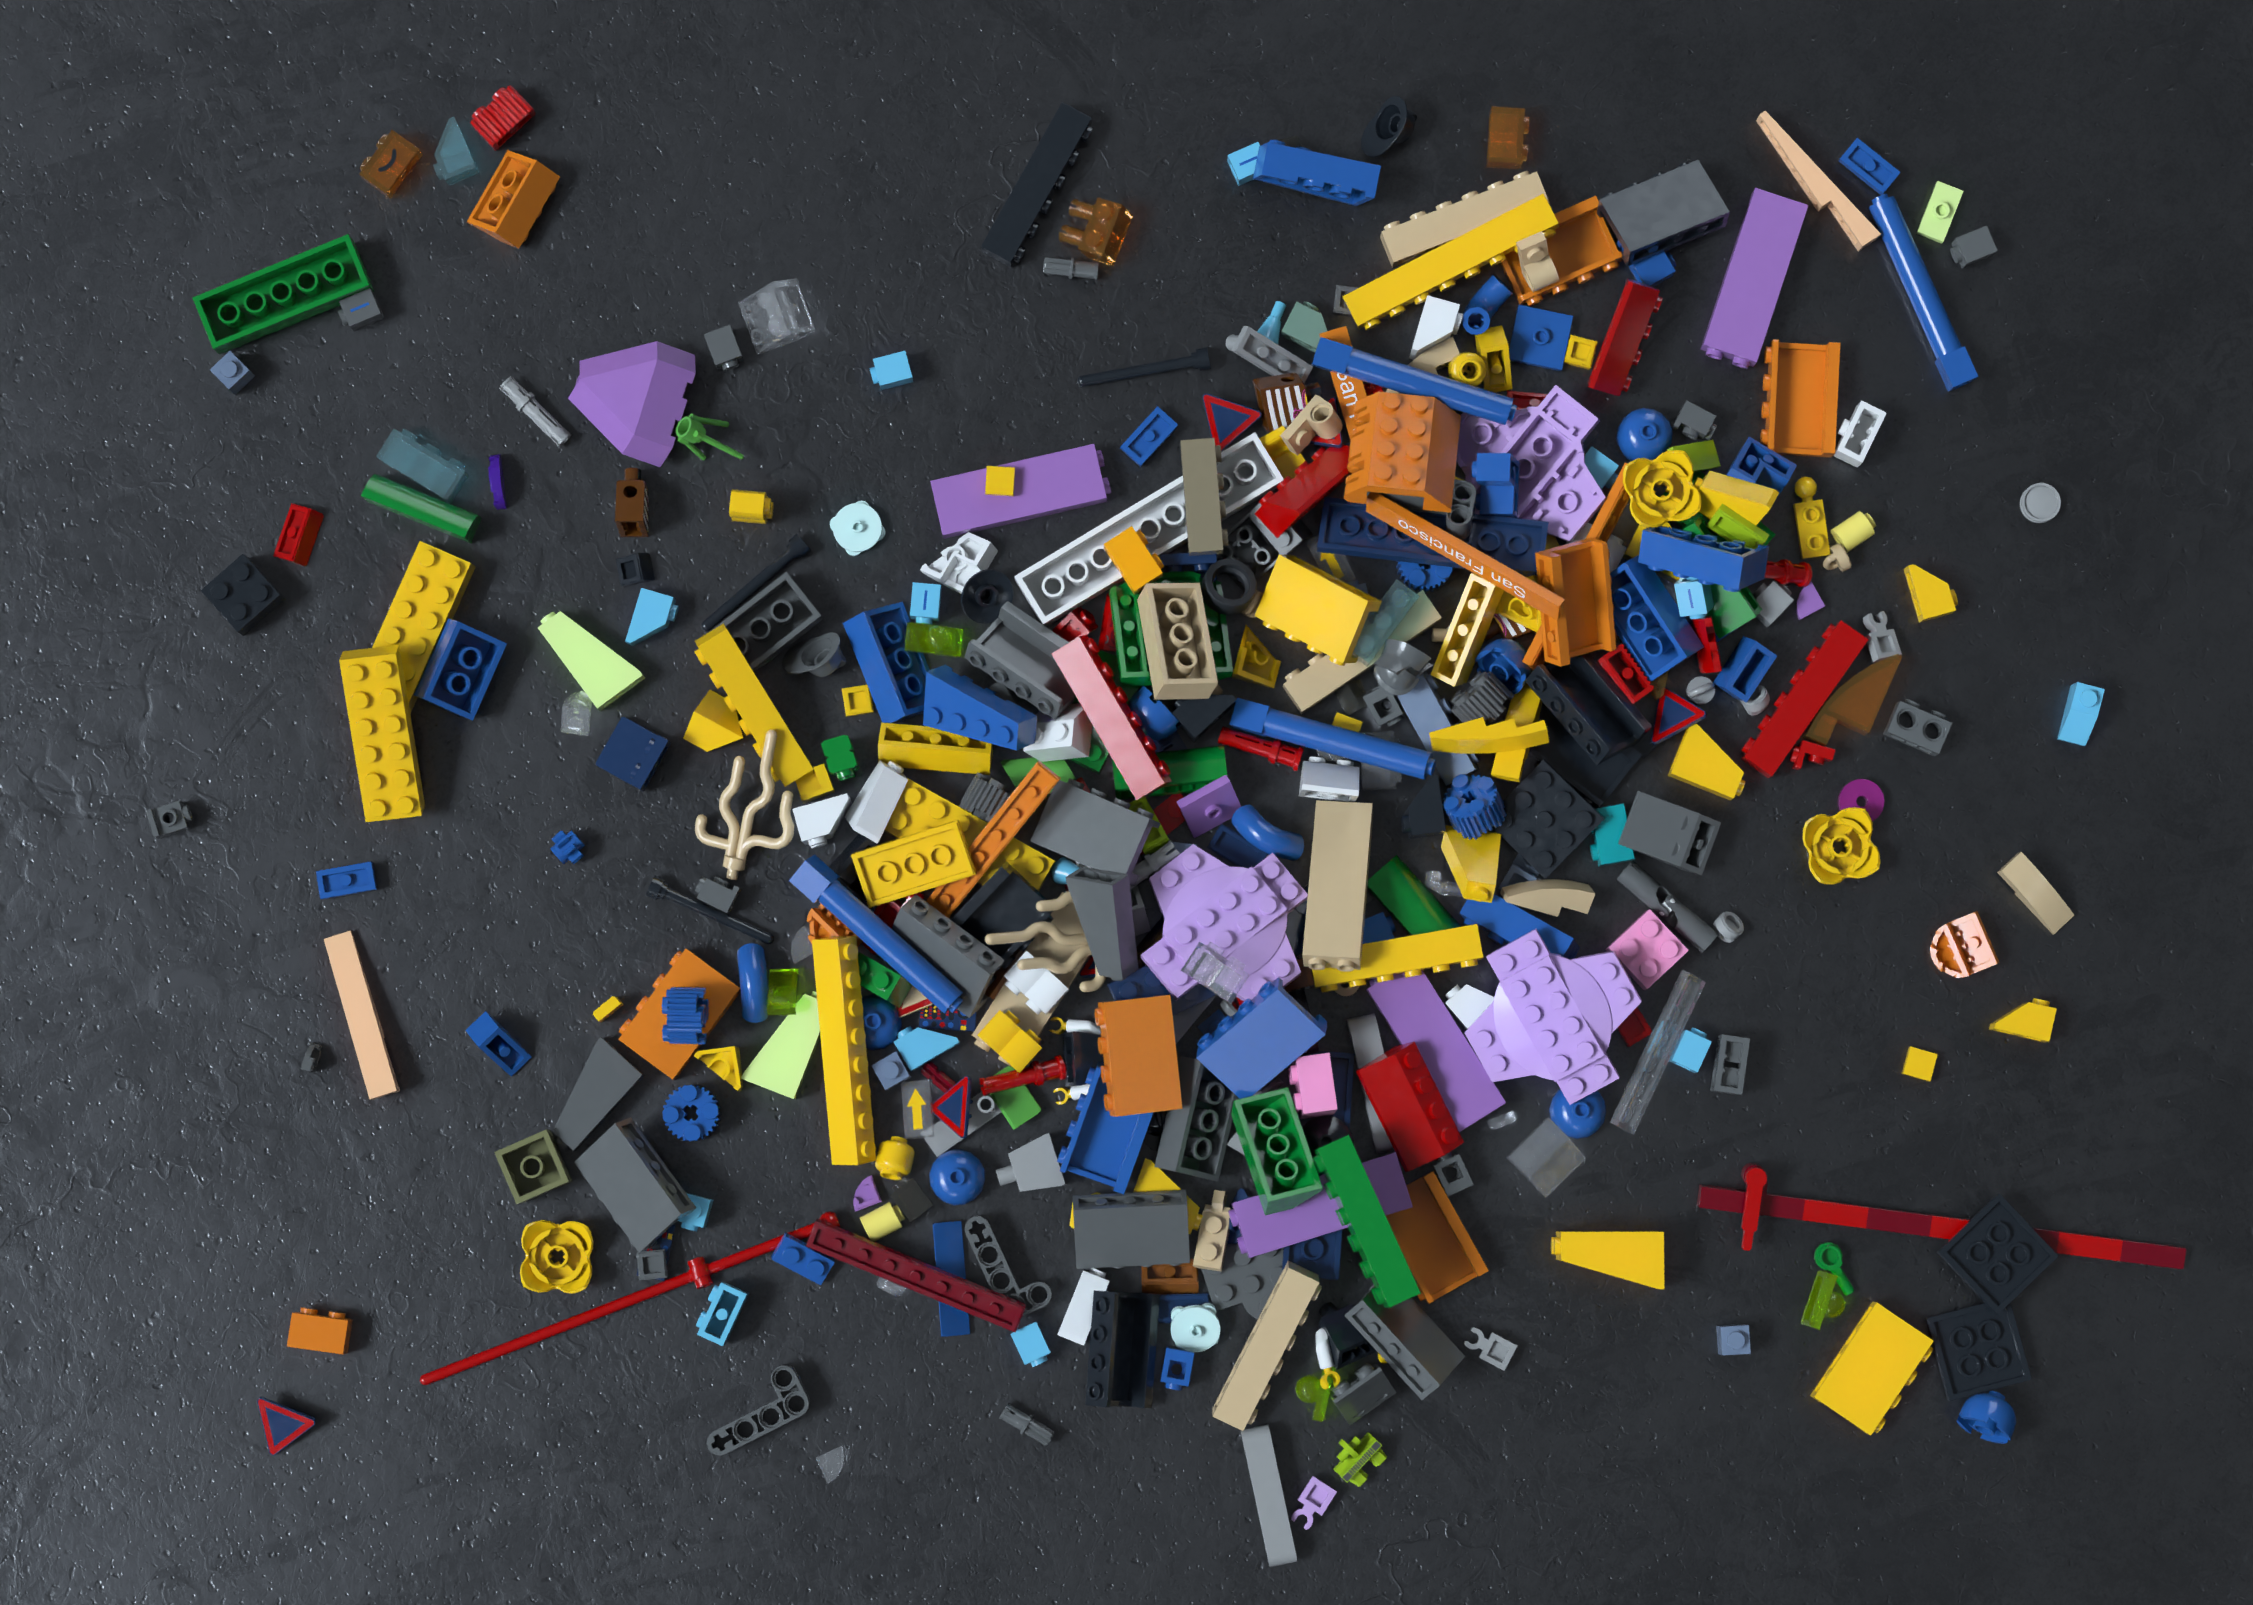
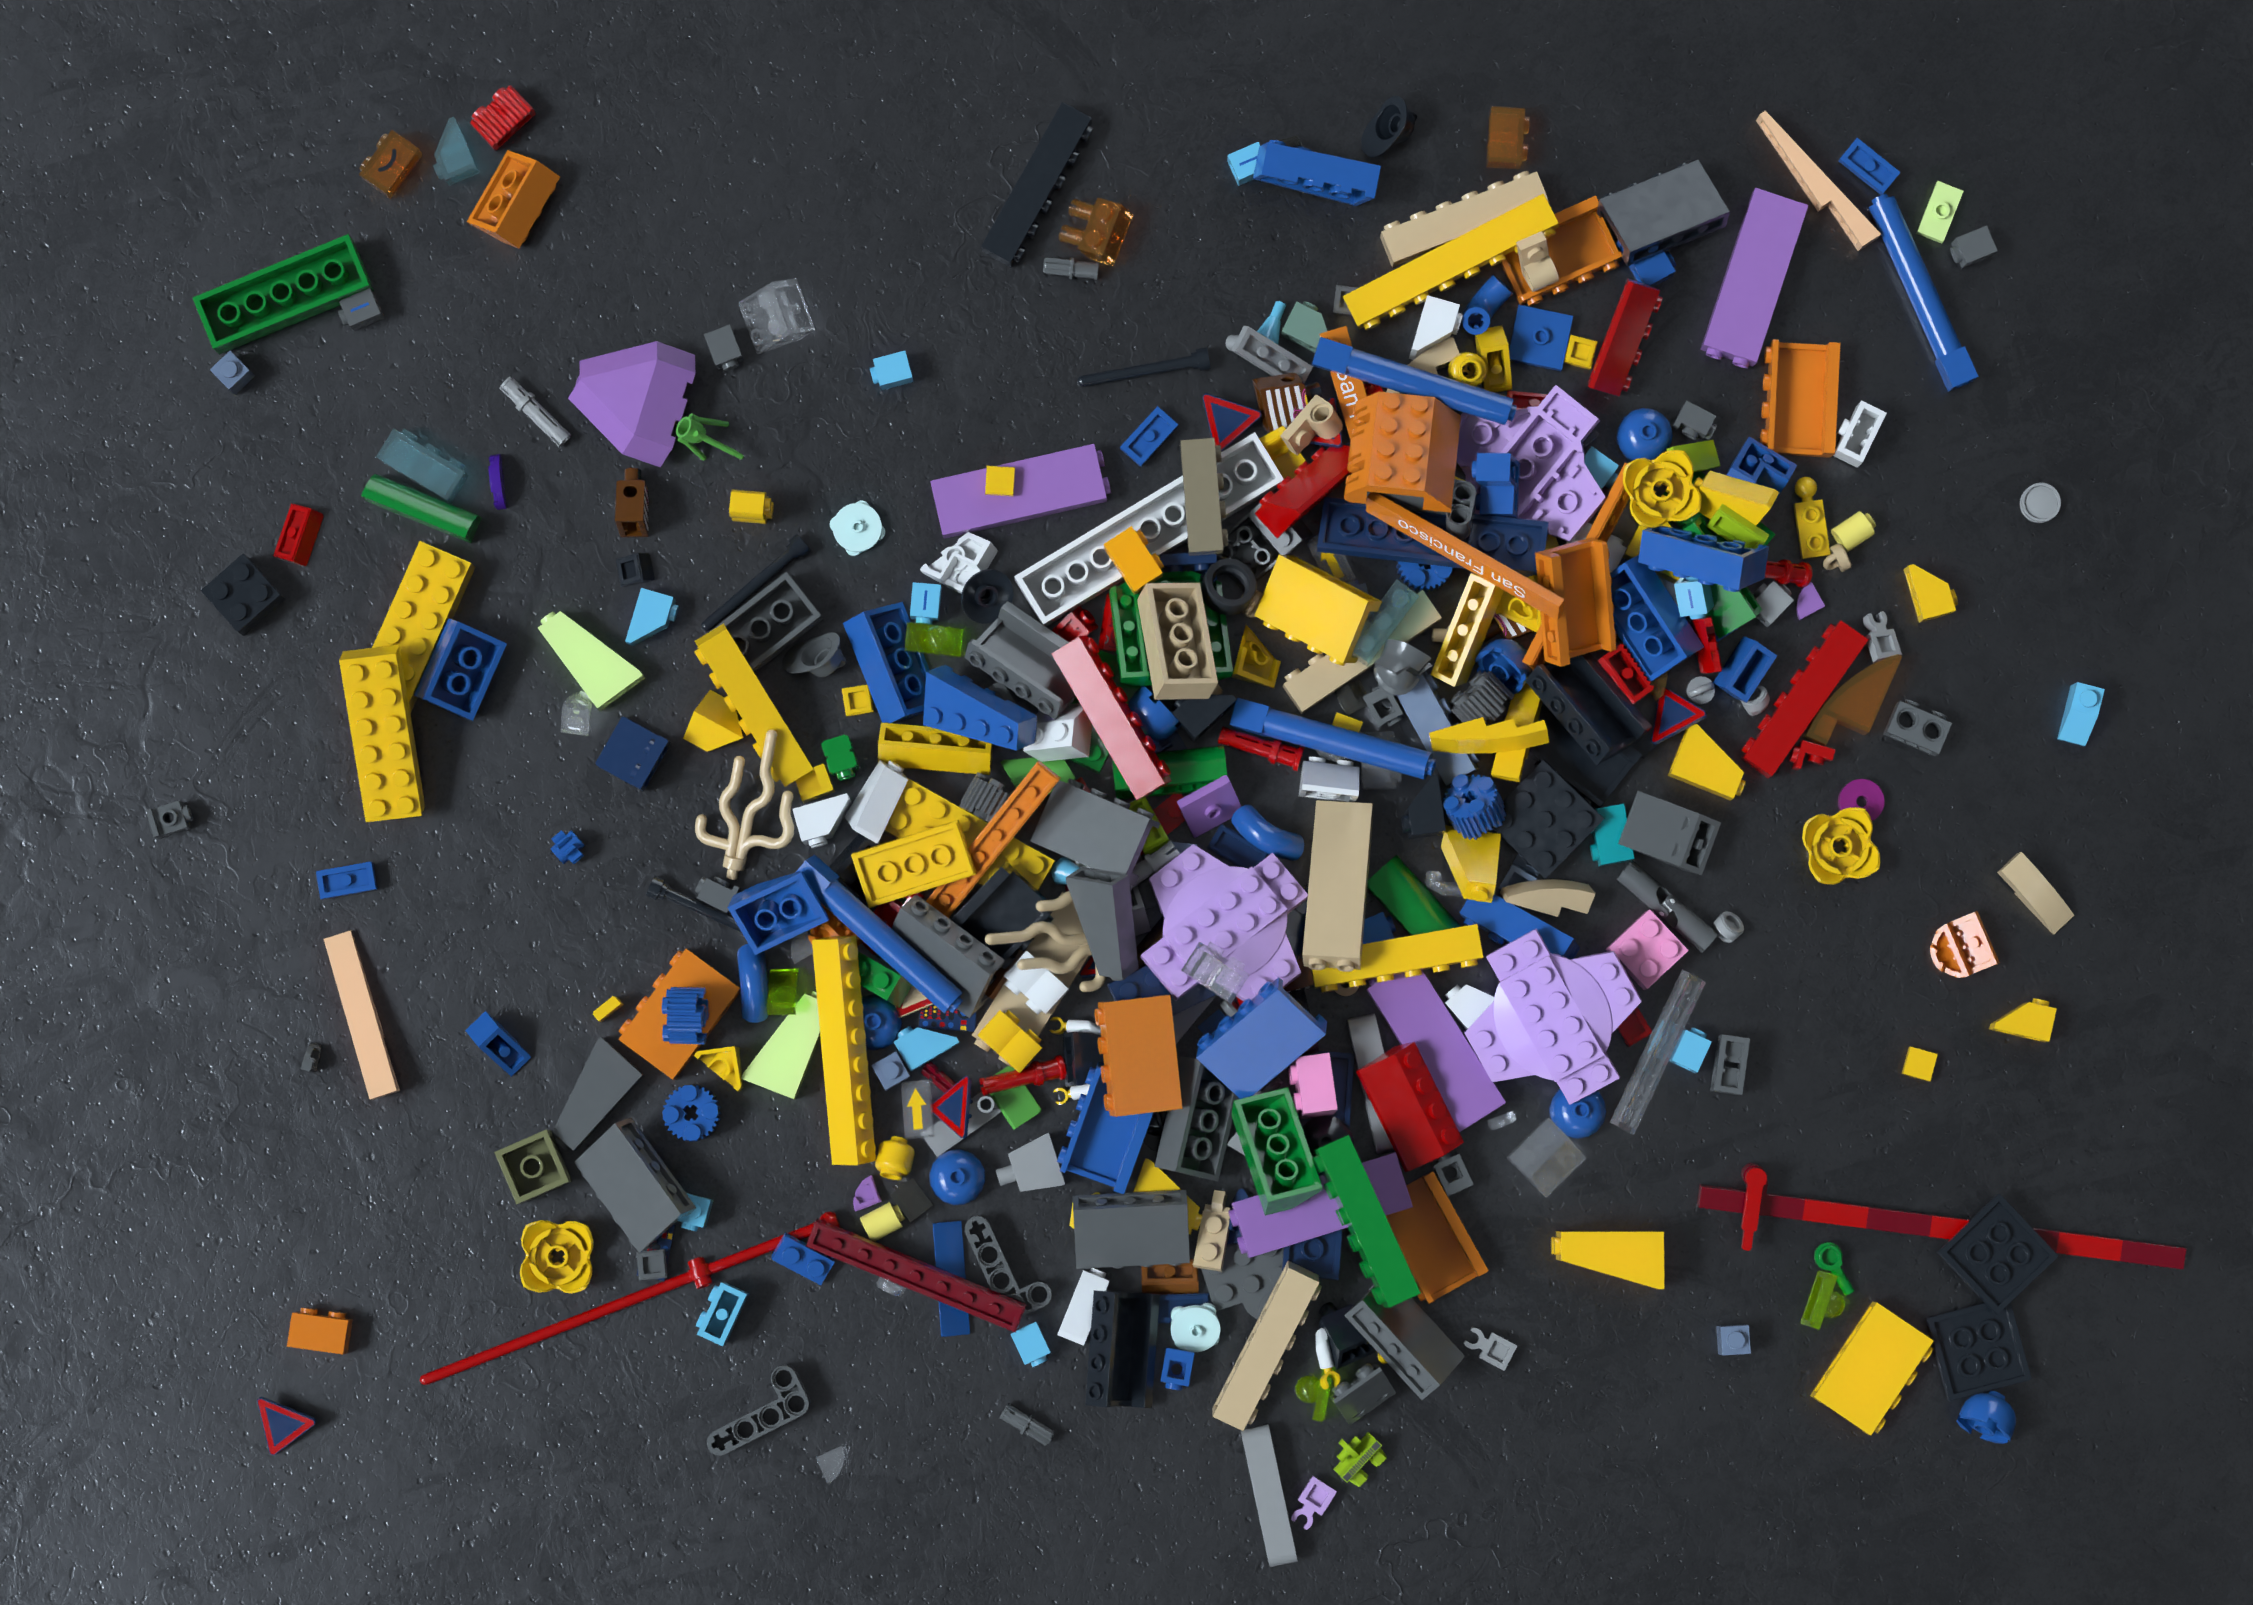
(776, 911): none -> blue slope

